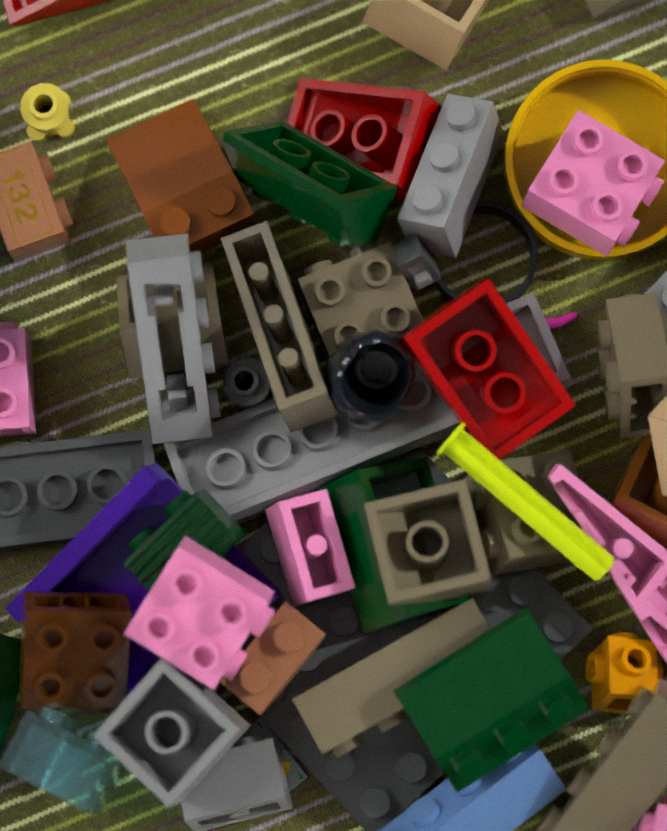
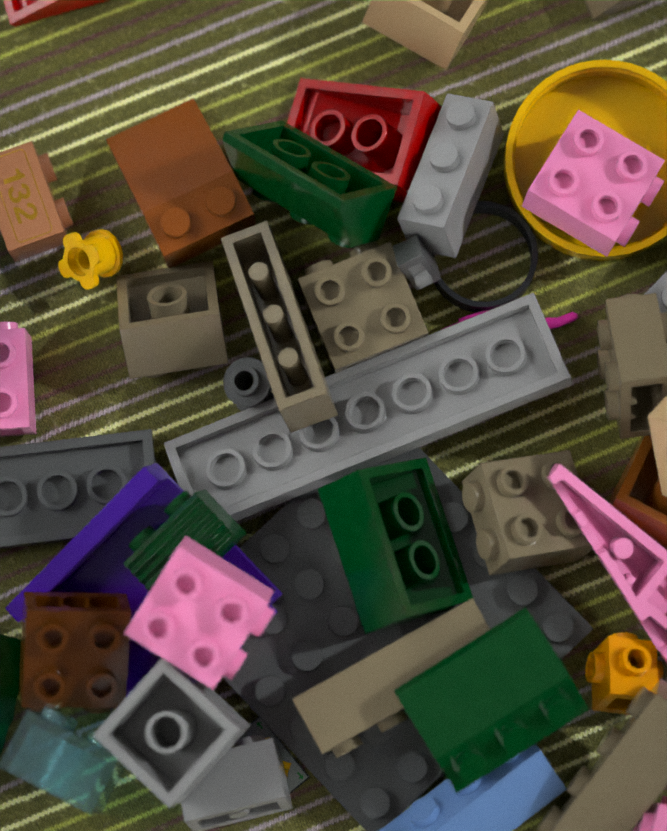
(54, 121): light yellow brick -> none
(90, 257): none -> yellow brick
(167, 263): light grey brick -> none
(275, 658): nougat brick -> none
(309, 547): bright pink brick -> none
(370, 375): black hair -> none
(428, 545): dark tan slope -> none
(487, 369): red slope -> none
(527, 503): neon yellow axle -> none

